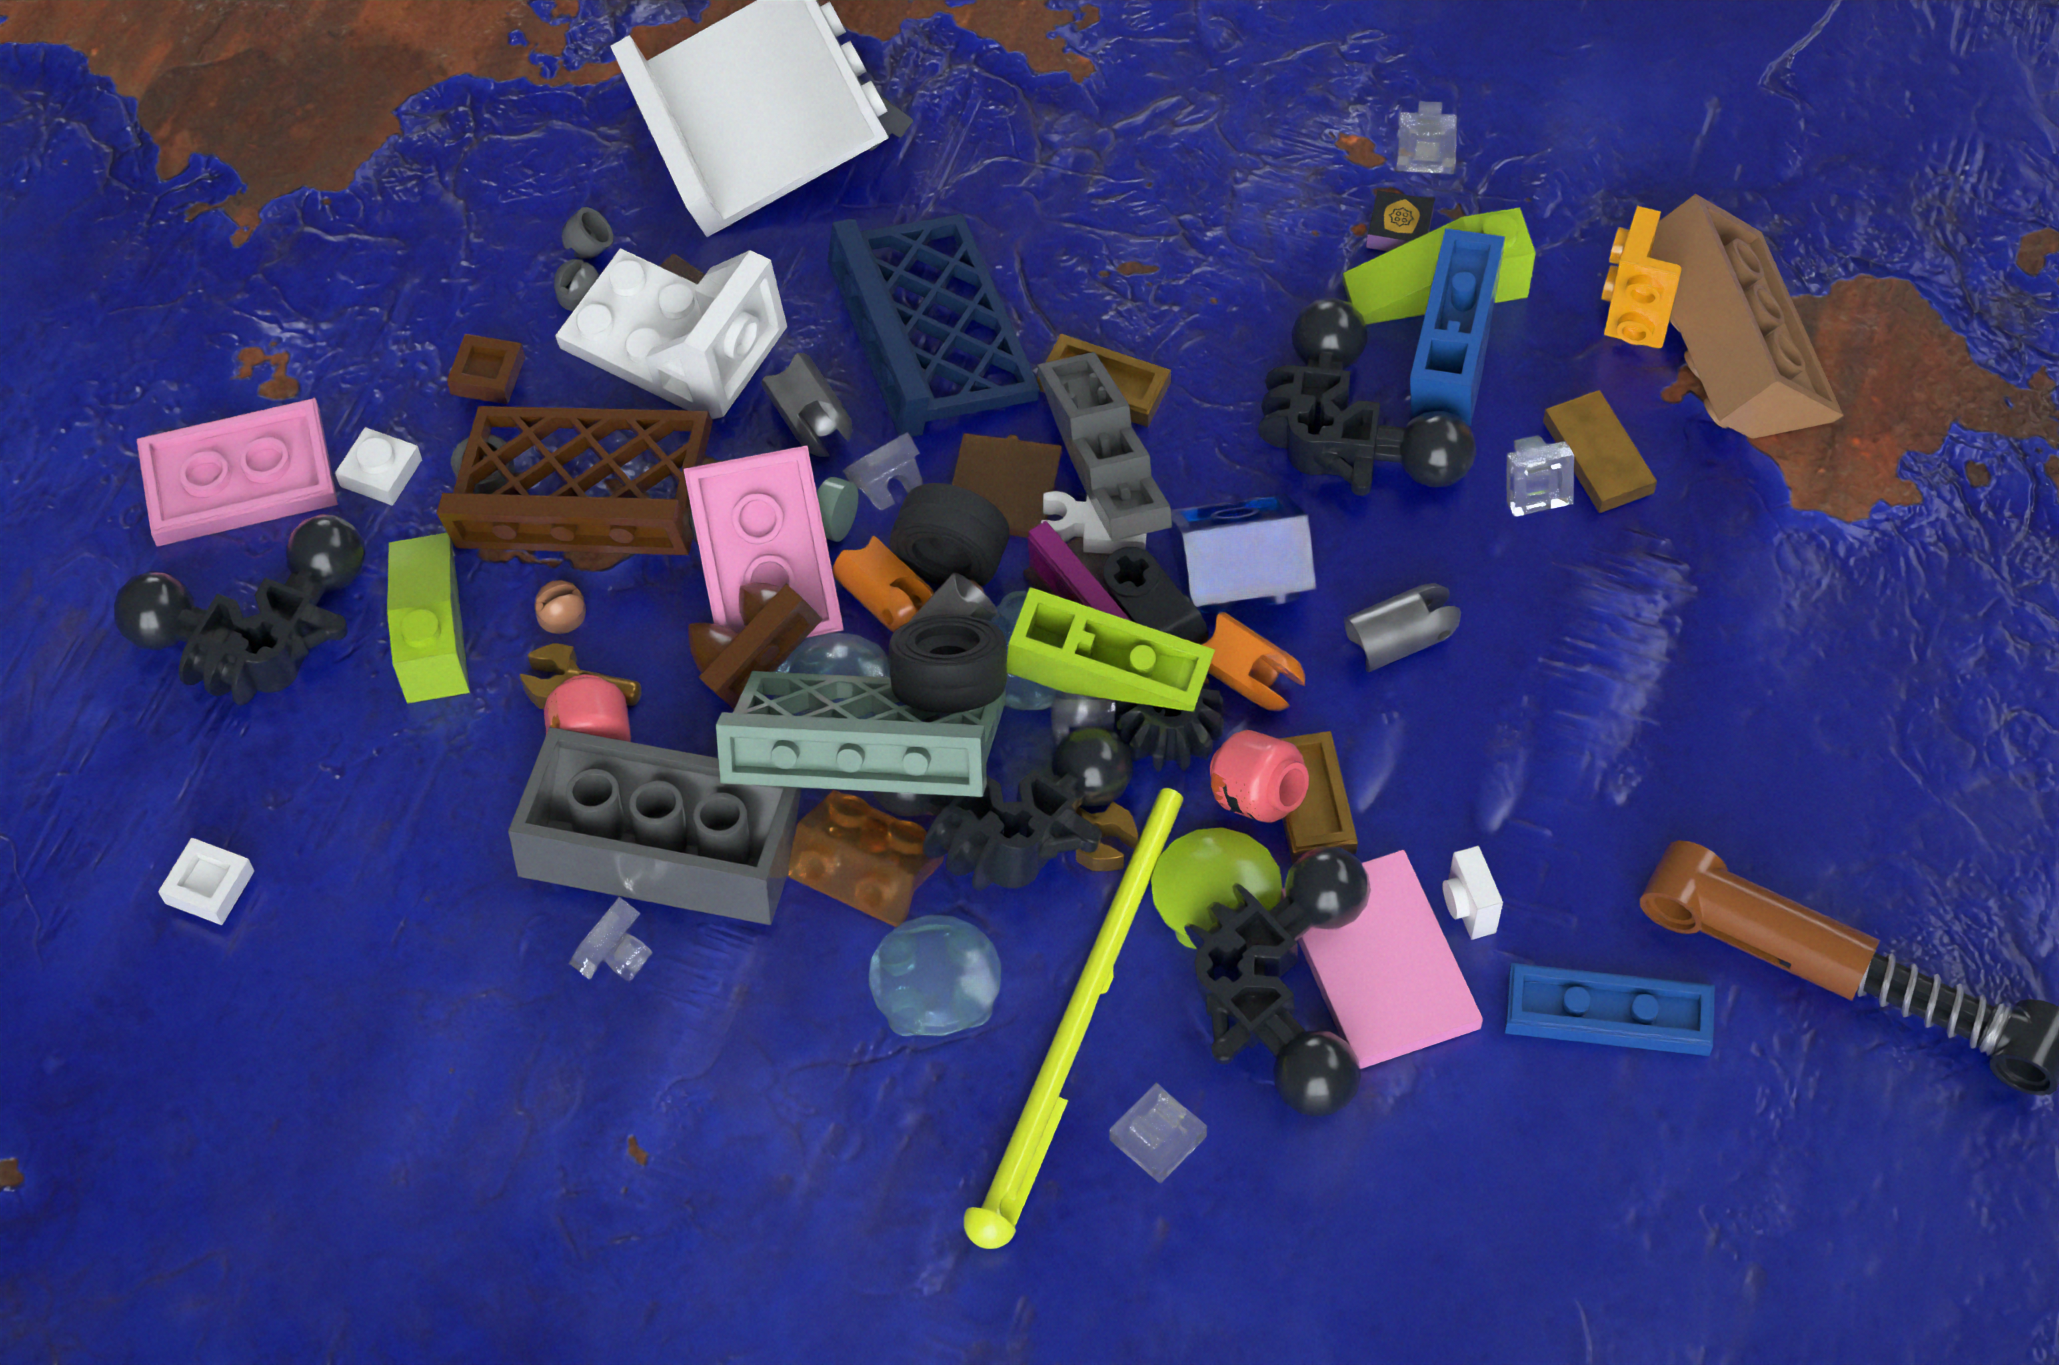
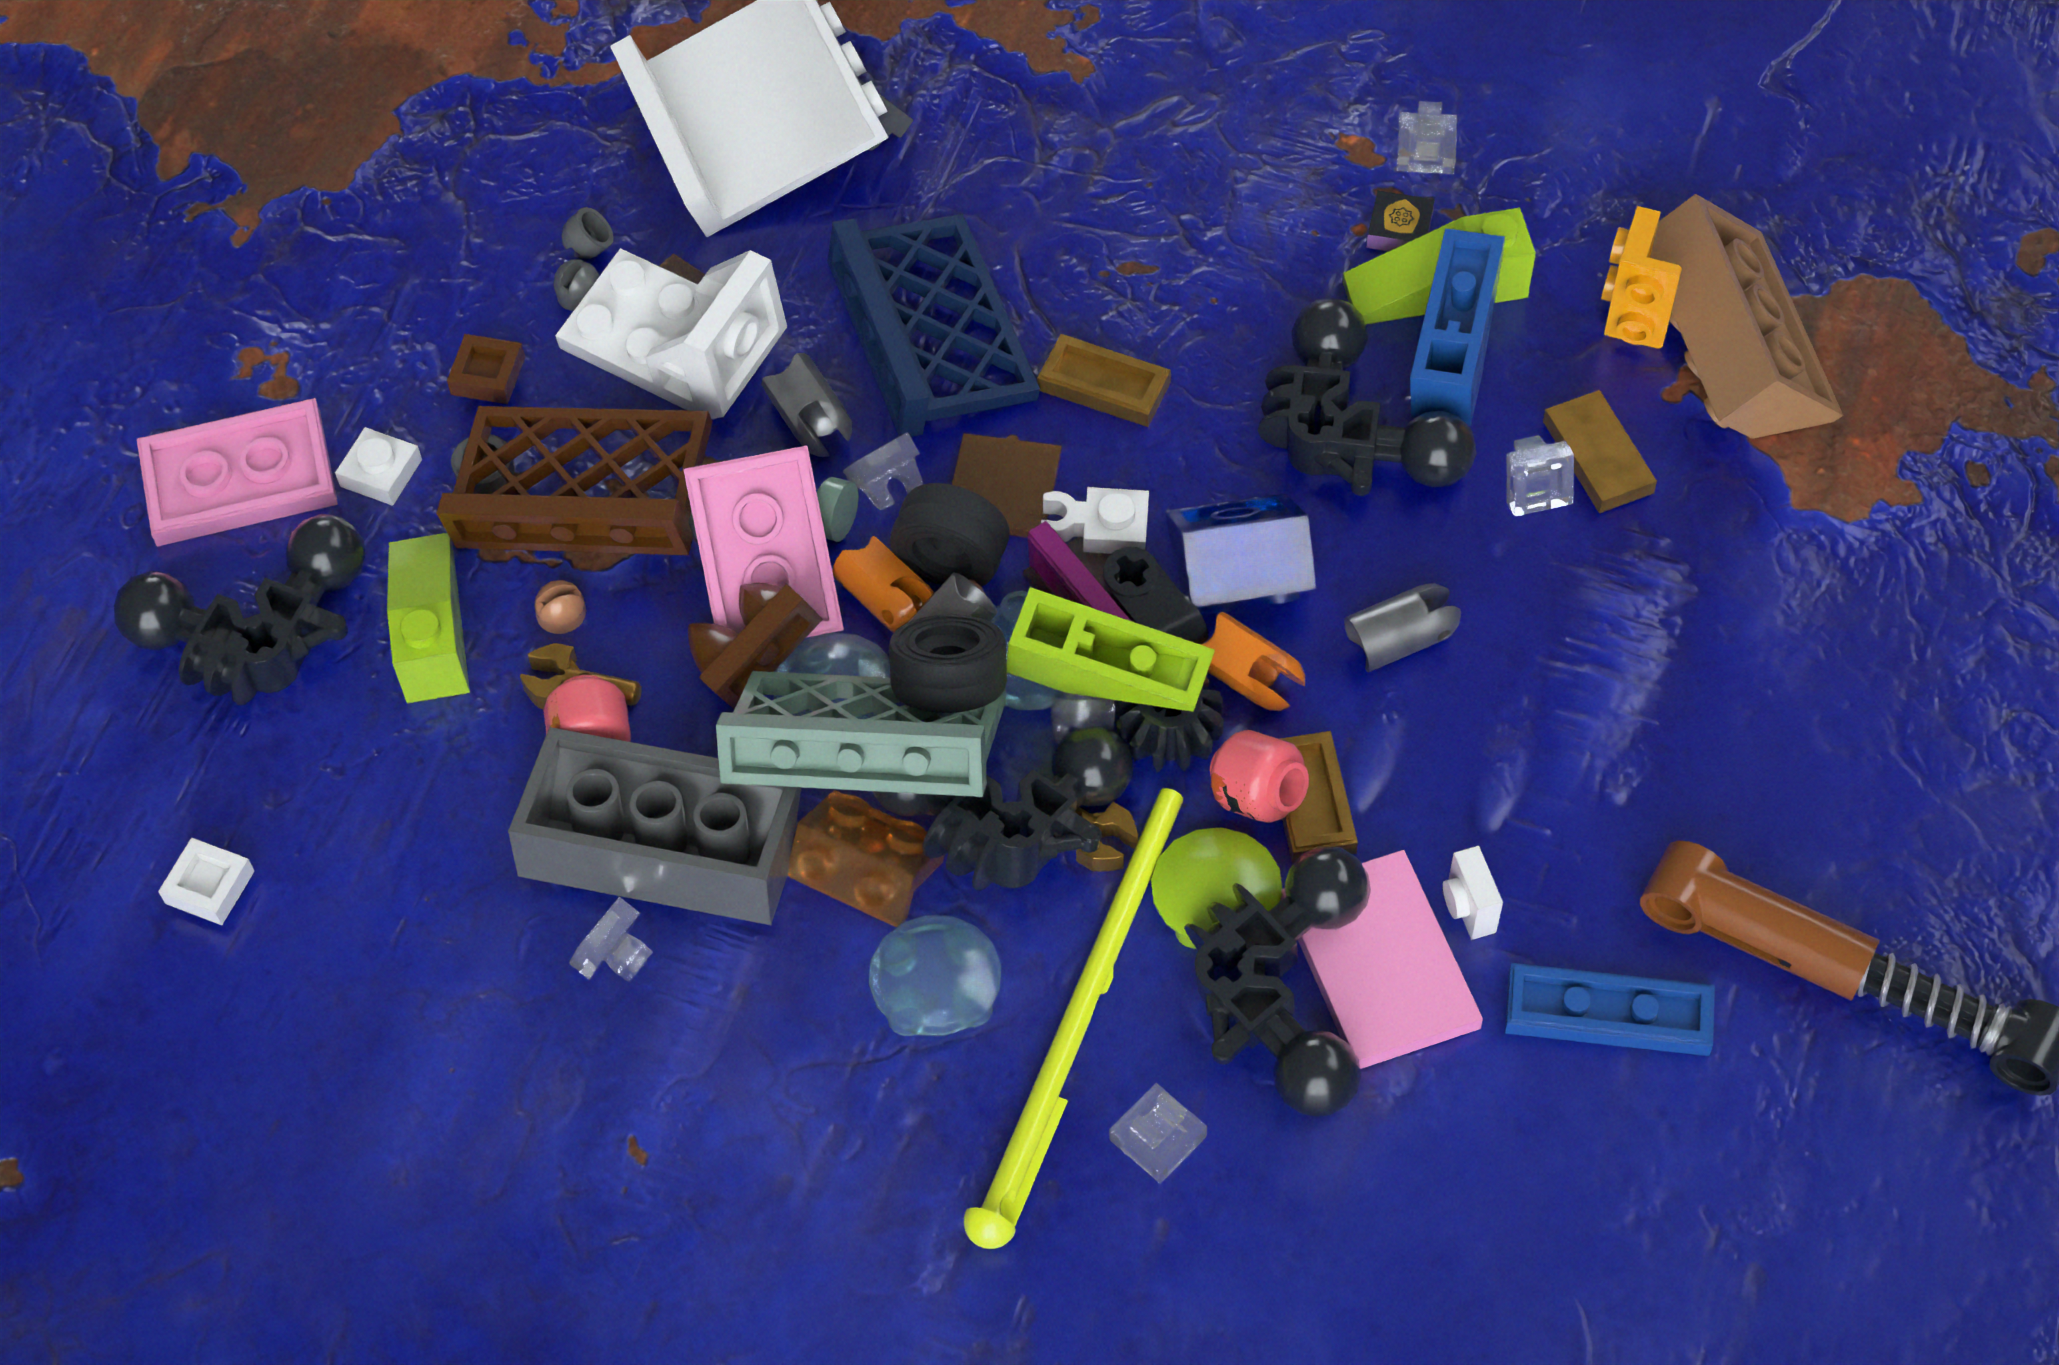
(1104, 446): dark grey slope -> none

